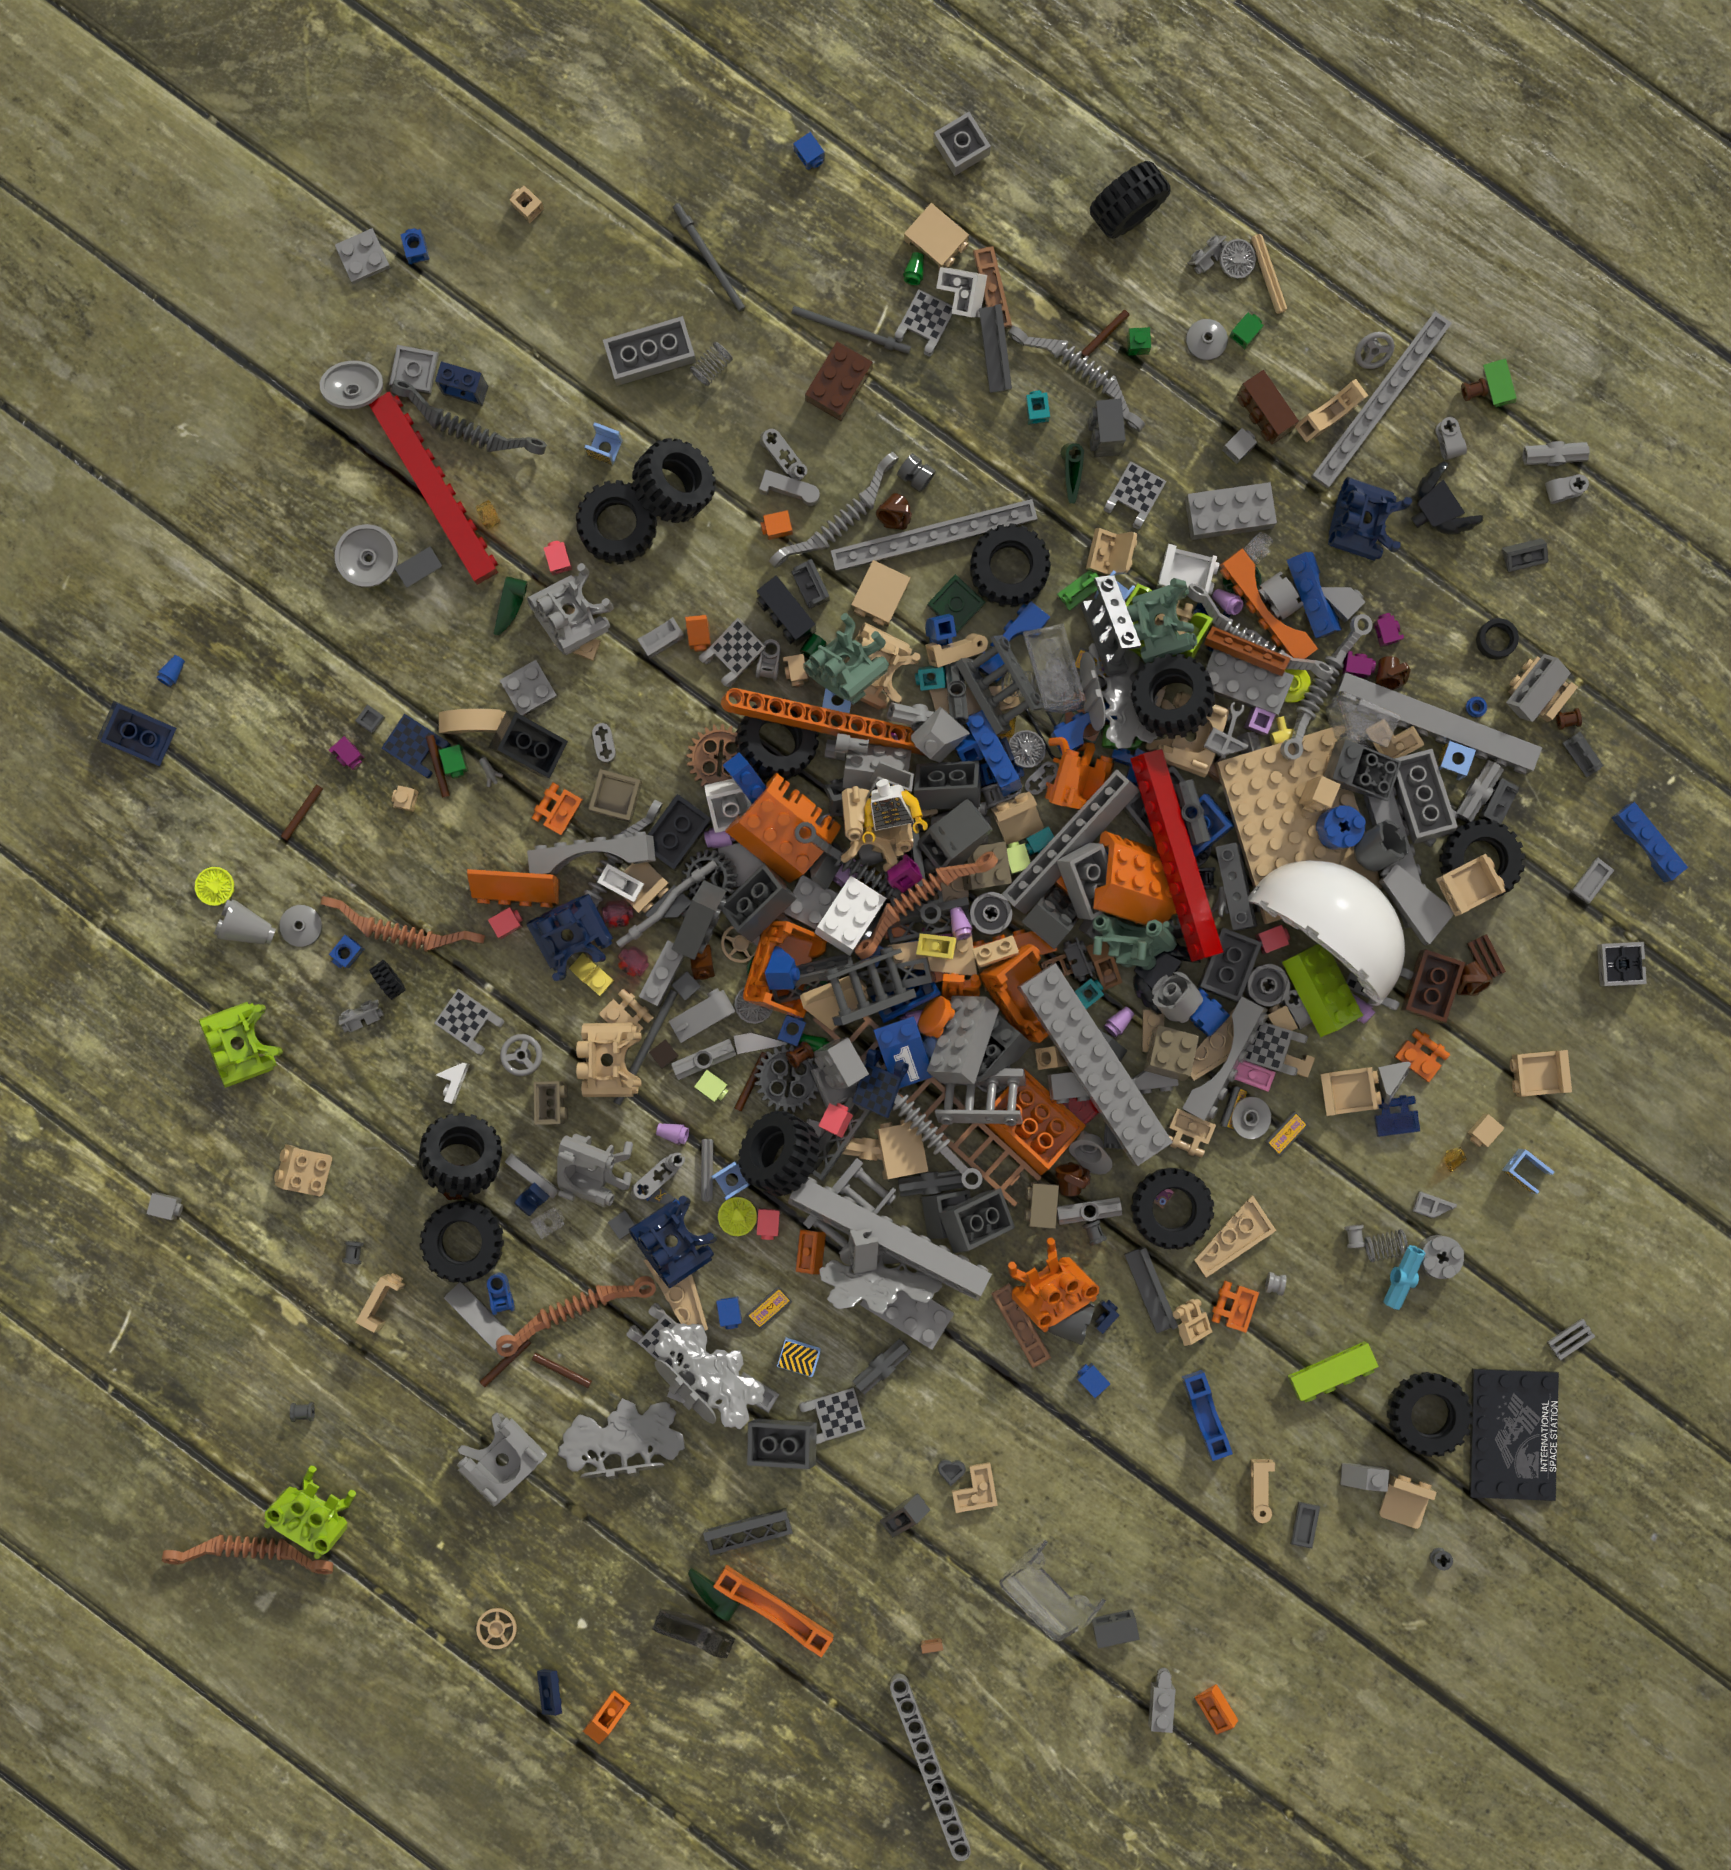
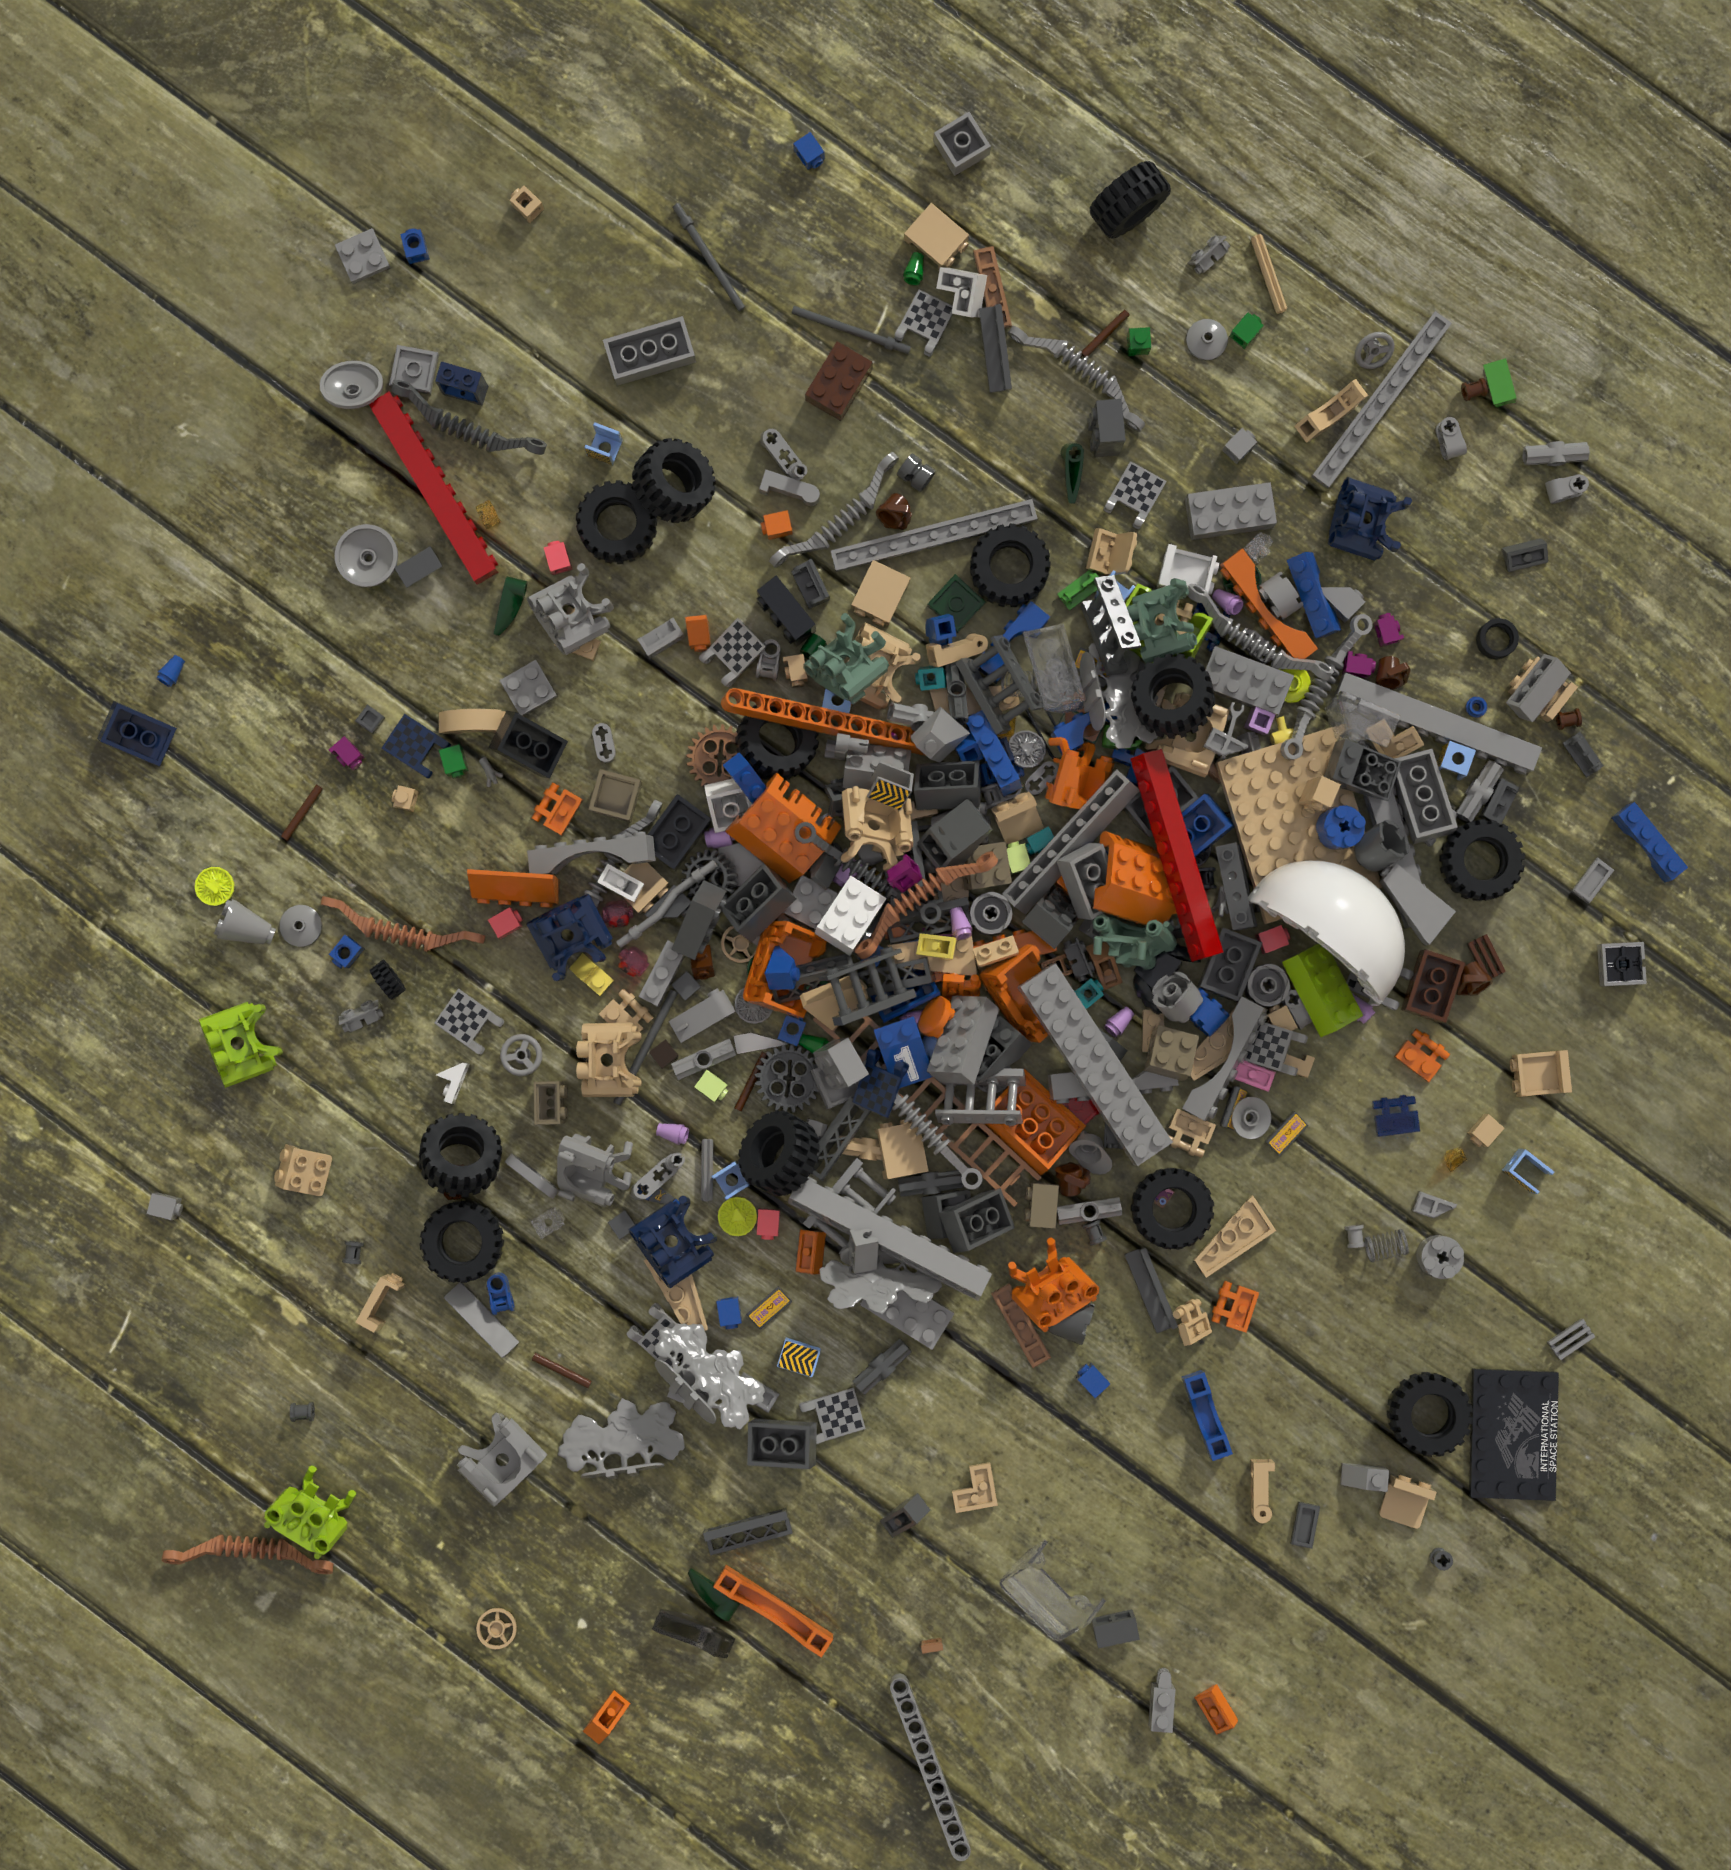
(437, 766): reddish brown piece -> none
(503, 1364): reddish brown piece -> none
(531, 1199): dark blue bracket -> none
(544, 1319): nougat piece -> none
(549, 1692): dark blue plate -> none
(723, 352): light grey piece -> none
(800, 1054): reddish brown bush -> none
(836, 1119): coral brick -> none
(891, 808): torso -> none
(951, 1470): dark grey tile -> none
(1040, 399): teal brick -> none
(1049, 1058): tan brick -> none
(1105, 1320): dark blue bracket -> none
(1196, 826): dark grey piece -> none
(1237, 258): light grey wheel -> none
(1247, 651): dark orange plate -> none
(1267, 407): reddish brown brick -> none
(1275, 1283): light grey wheel -> none
(1333, 1371): lime brick -> none
(1350, 1091): tan panel -> none
(1391, 1079): light grey slope -> none
(1404, 1277): medium azure piece -> none
(1439, 506): black torso -> none
(1471, 884): tan panel -> none

